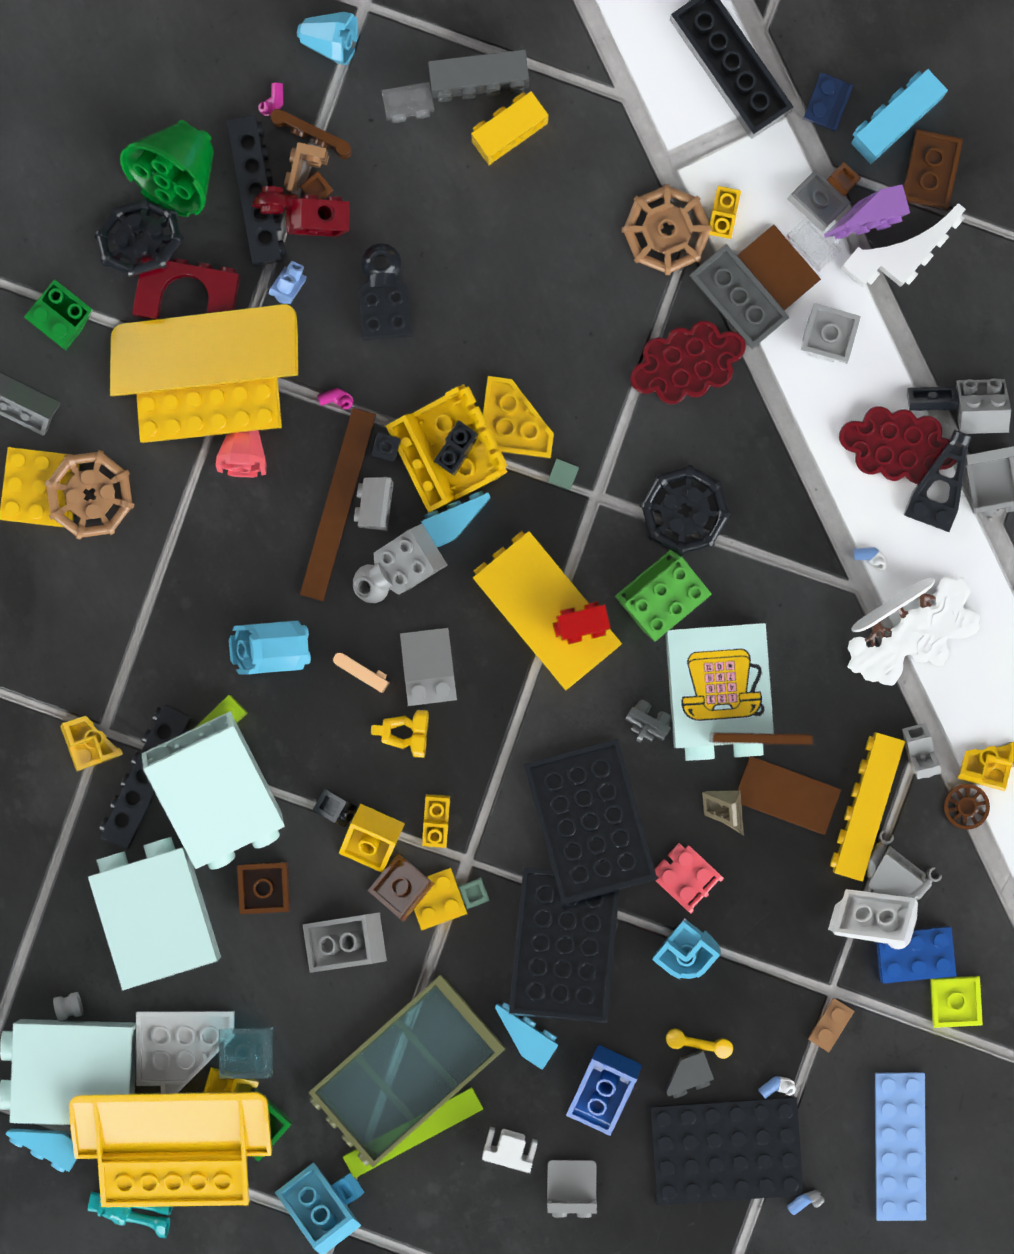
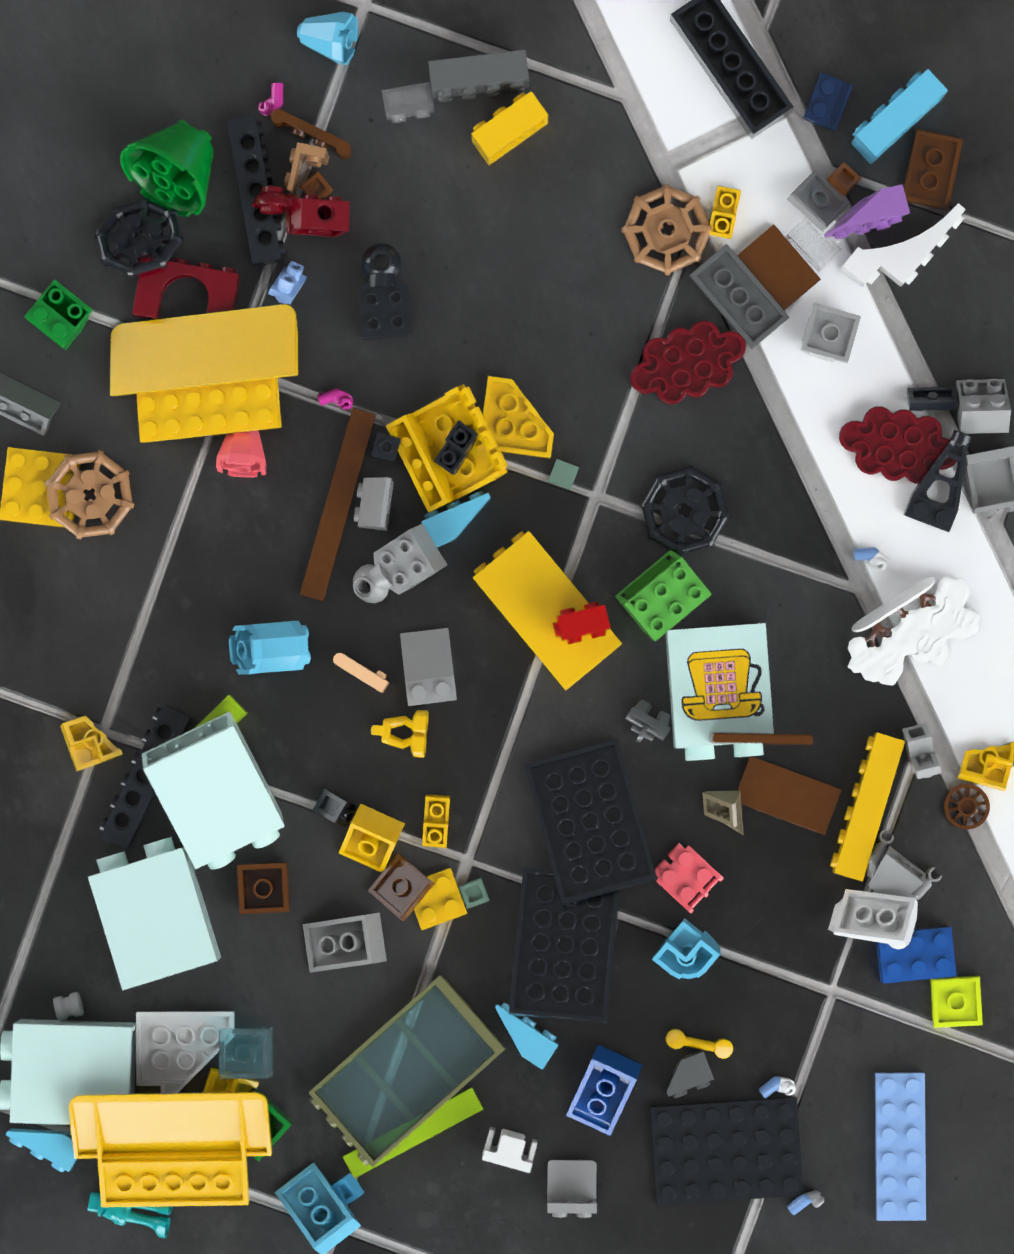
(831, 1024): medium nougat plate -> none

